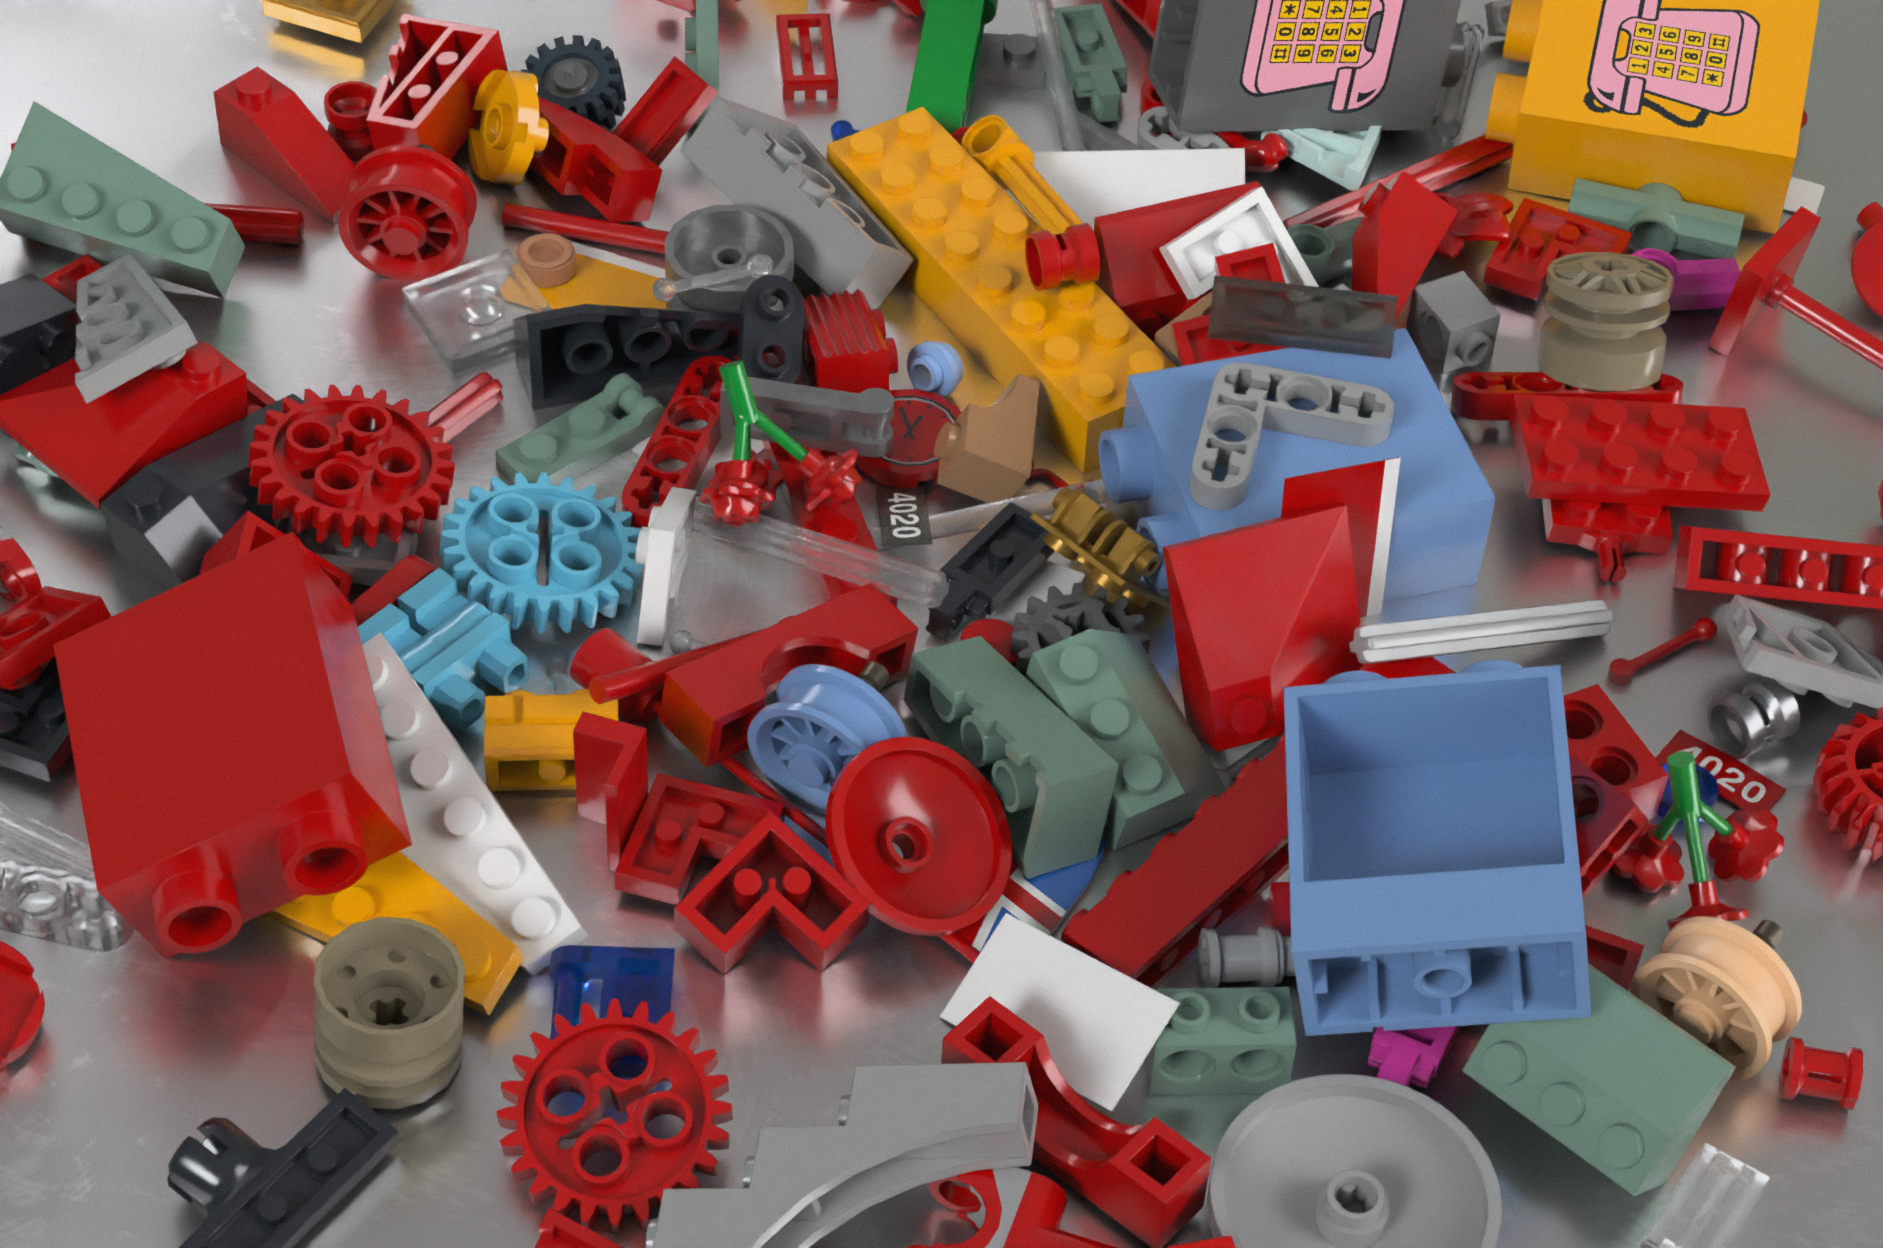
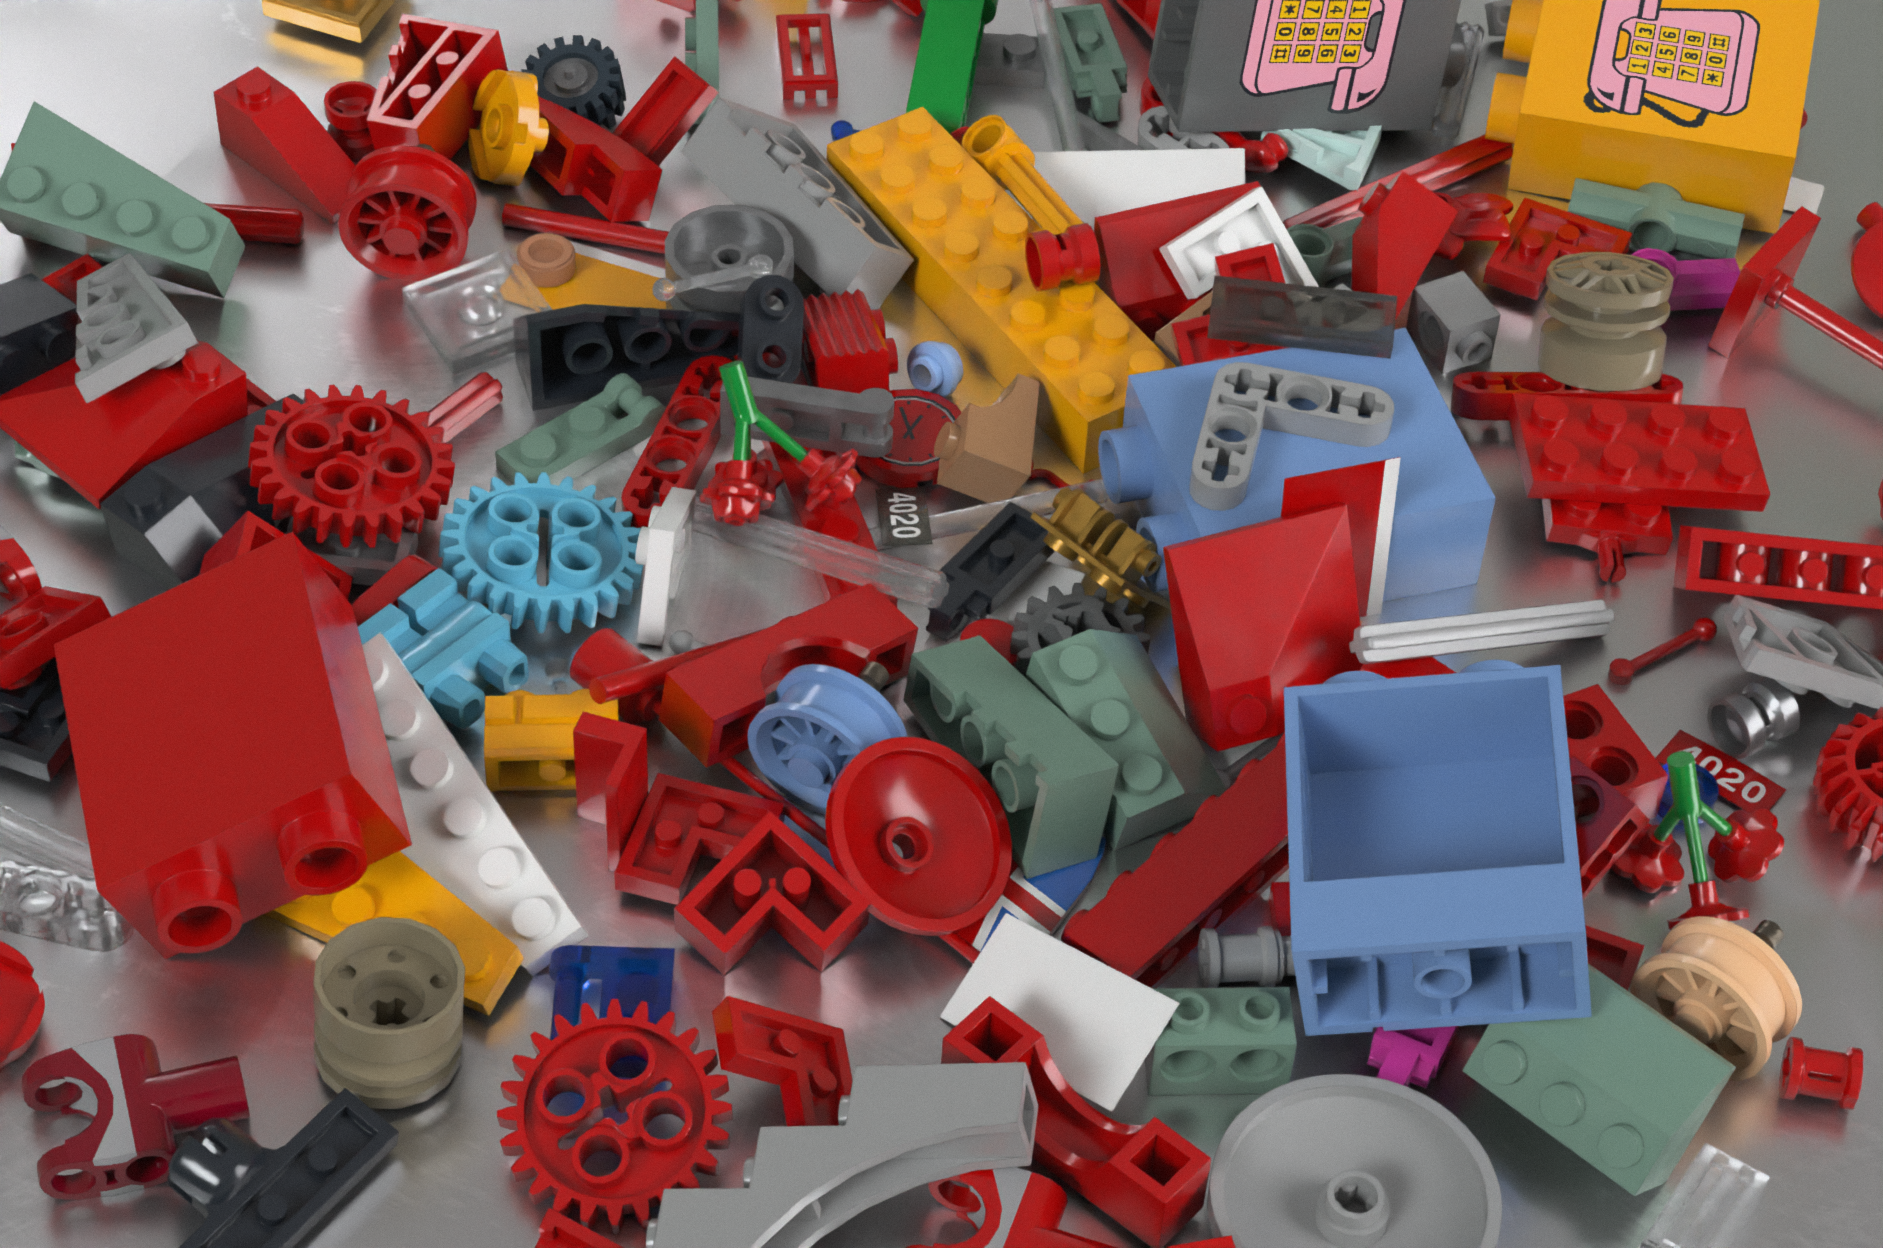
(132, 1112): none -> dark red connector
(788, 1051): none -> red plate

